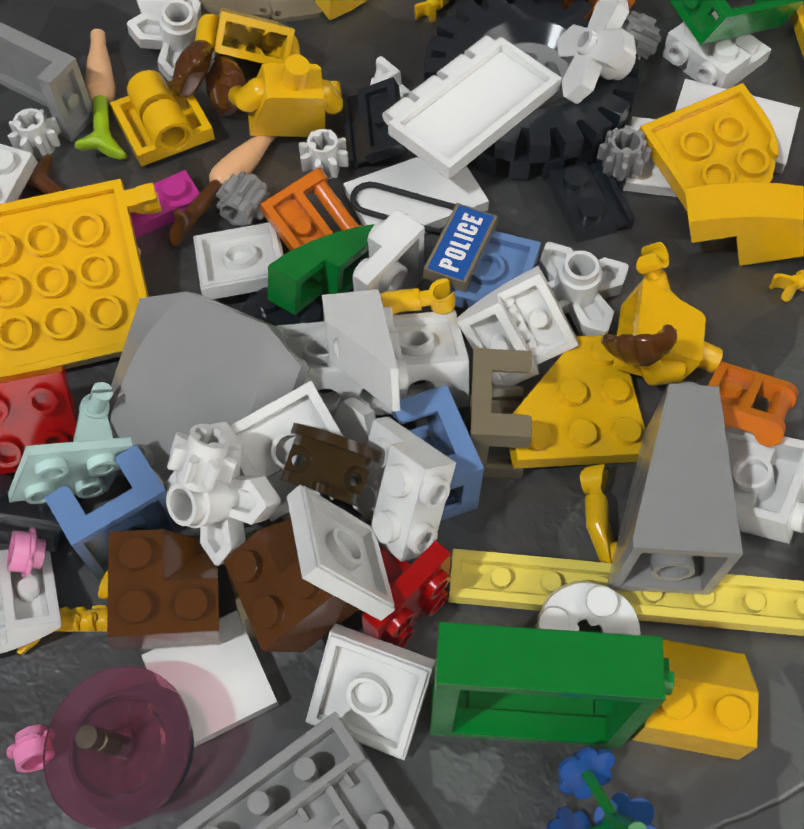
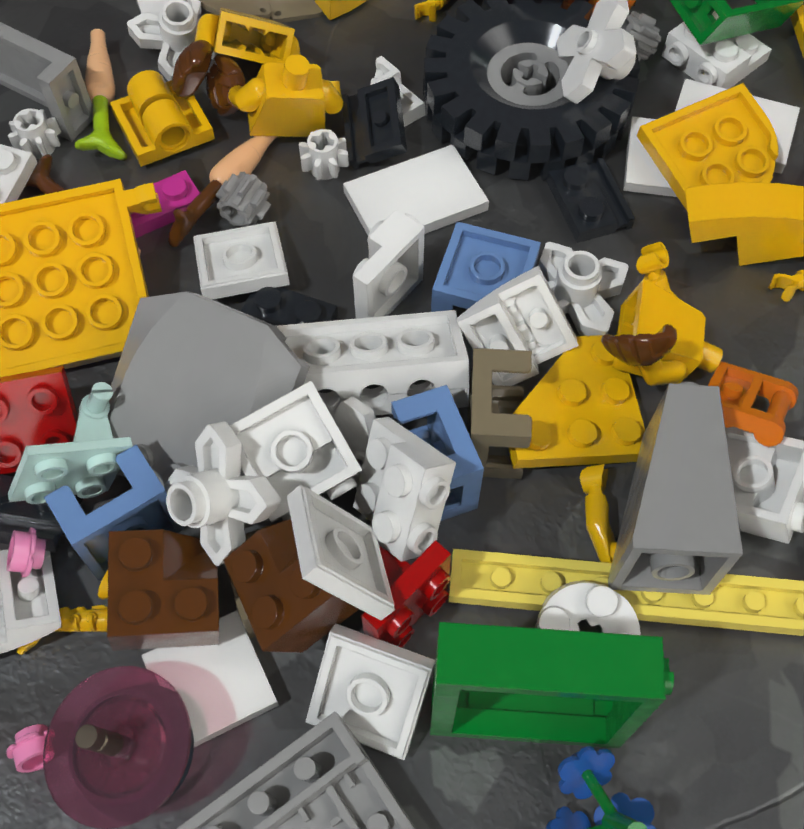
(203, 458): white gear -> none
(296, 217): orange plate -> none
(317, 268): green slope -> none
(329, 463): dark brown piece -> none
(358, 208): black piece -> none
(365, 344): white slope -> none
(413, 299): yellow arm -> none
(460, 246): tile -> none
(470, 104): white hinge -> none
(624, 153): light grey gear -> none
(710, 704): yellow slope -> none

